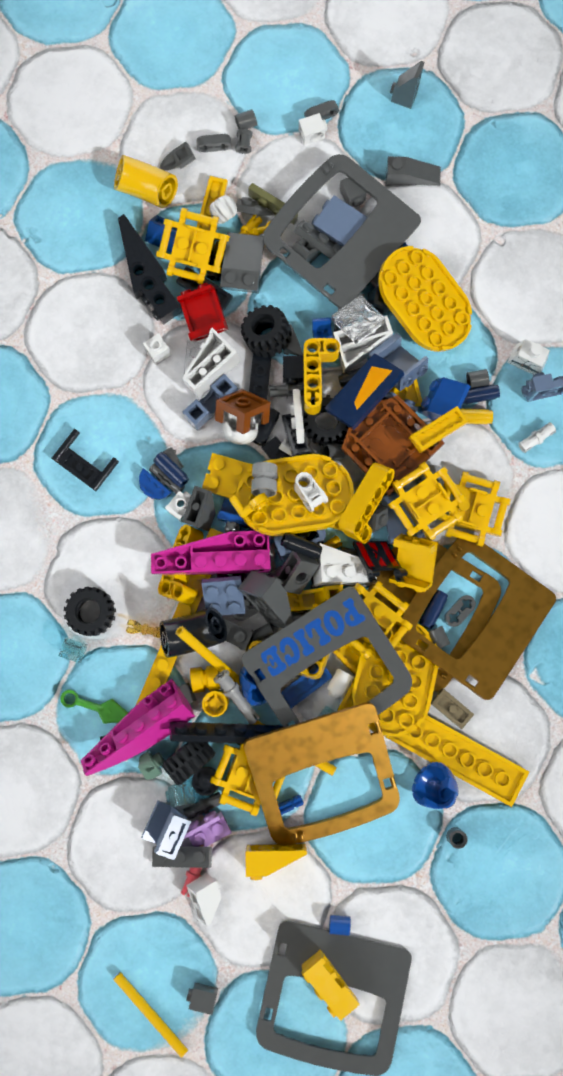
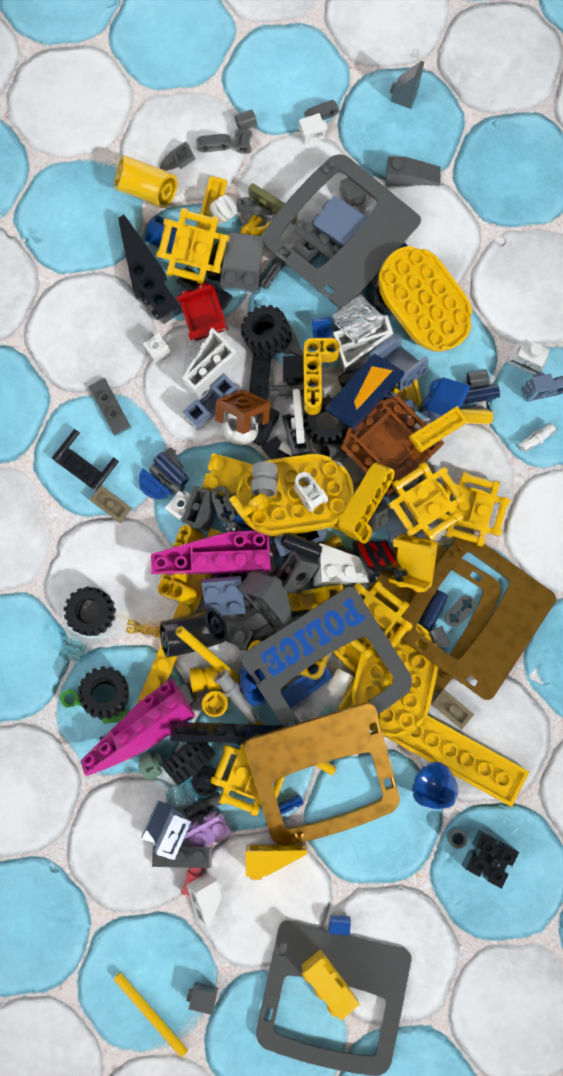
(99, 677): none -> black tyre
(109, 406): none -> dark grey plate
(110, 504): none -> dark tan plate
(219, 506): none -> dark grey beam
(271, 273): none -> dark grey axle
(490, 859): none -> black brick

